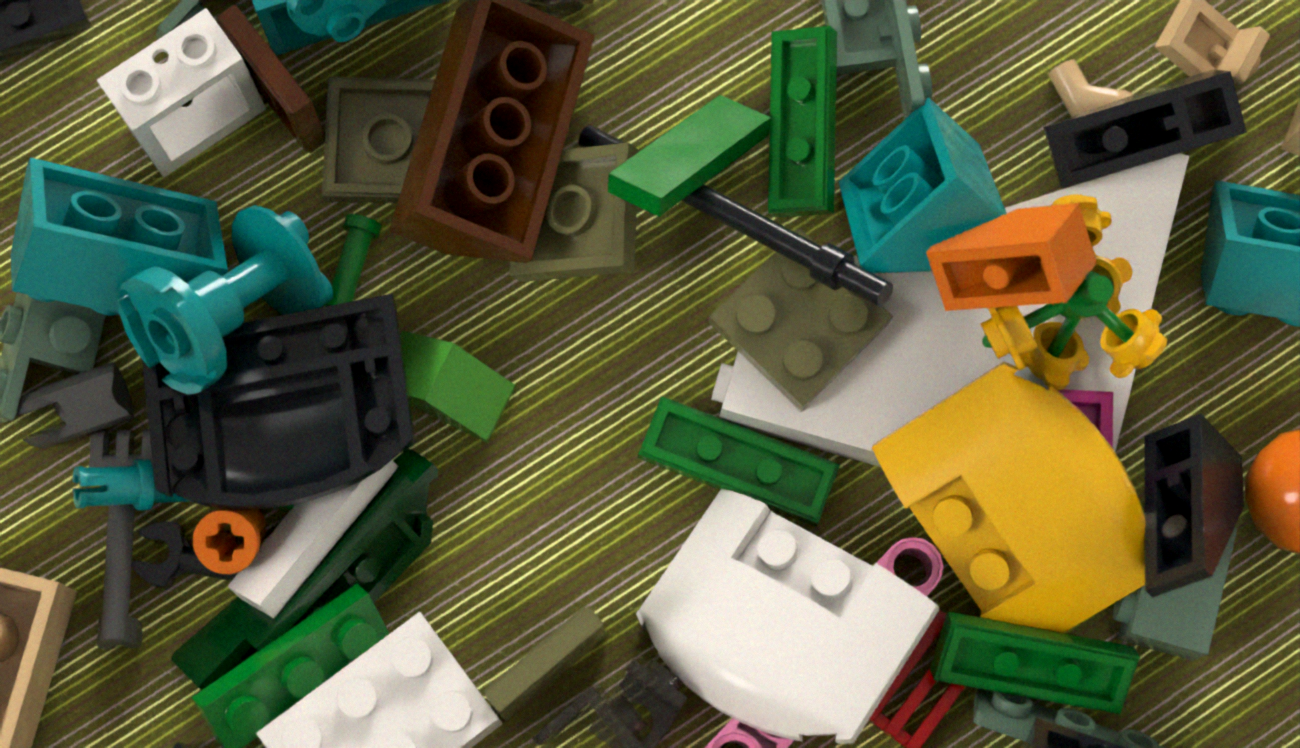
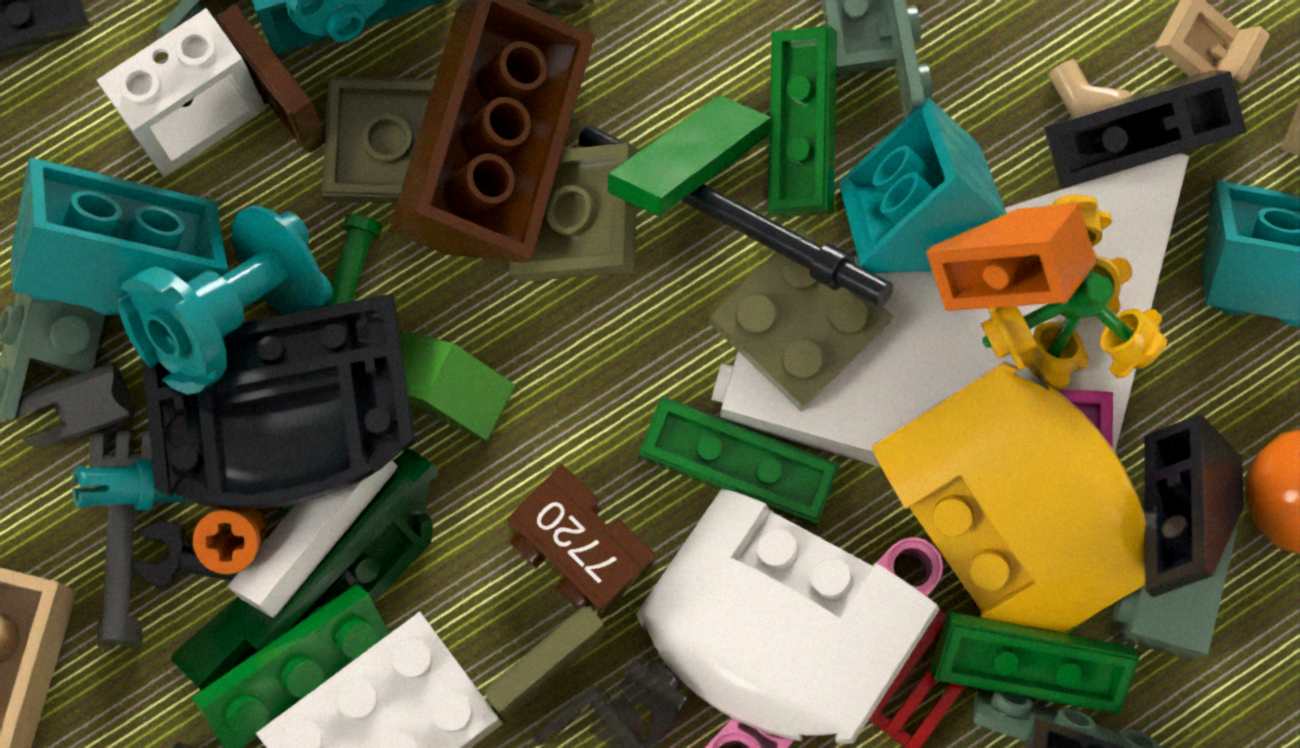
(589, 556): none -> reddish brown brick

